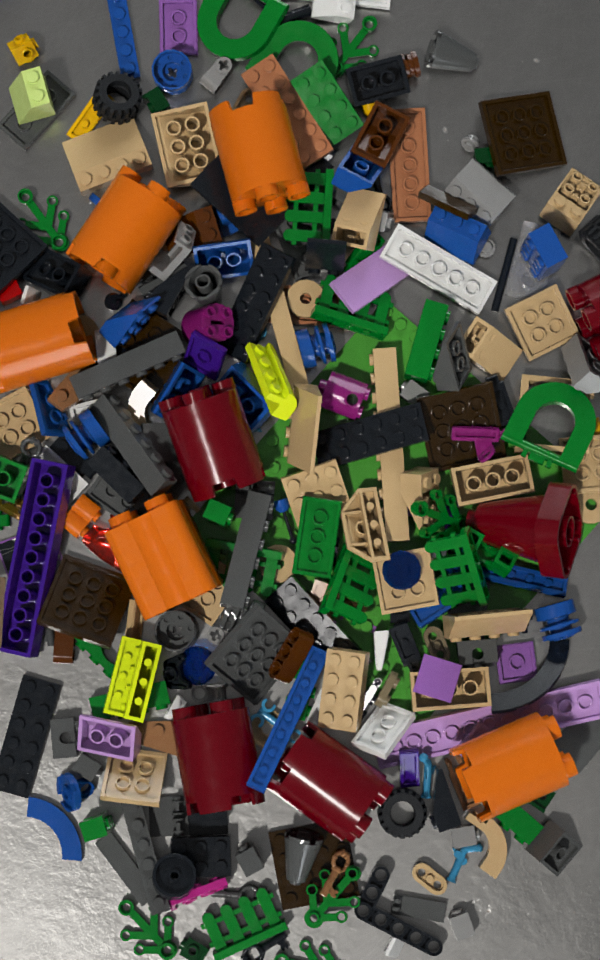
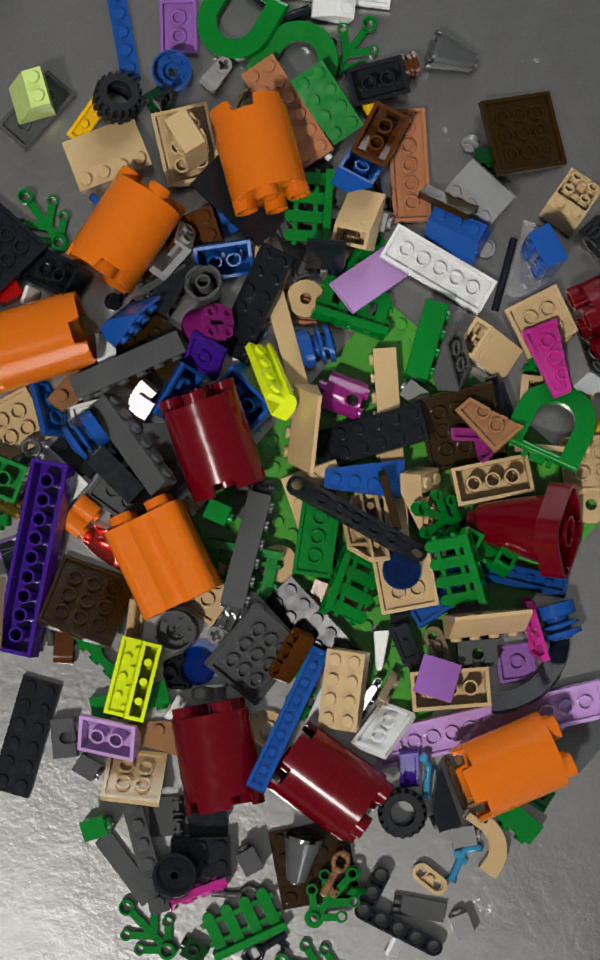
(23, 49): yellow brick -> none
(60, 824): blue tile -> none
(71, 791): blue tile -> none
(142, 406): none -> tile
(161, 102): none -> black tile
(187, 139): none -> tan brick
(263, 713): dark azure bar -> none
(282, 506): hinge -> none
(355, 890): none -> green tile
(356, 519): none -> black plate
(364, 478): none -> blue wing
(389, 499): none -> dark brown tile
(489, 426): none -> medium nougat wing
(531, 368): none -> green plant
(534, 634): none -> dark pink wing
(547, 352): none -> dark pink wing
(553, 847): dark grey slope -> none

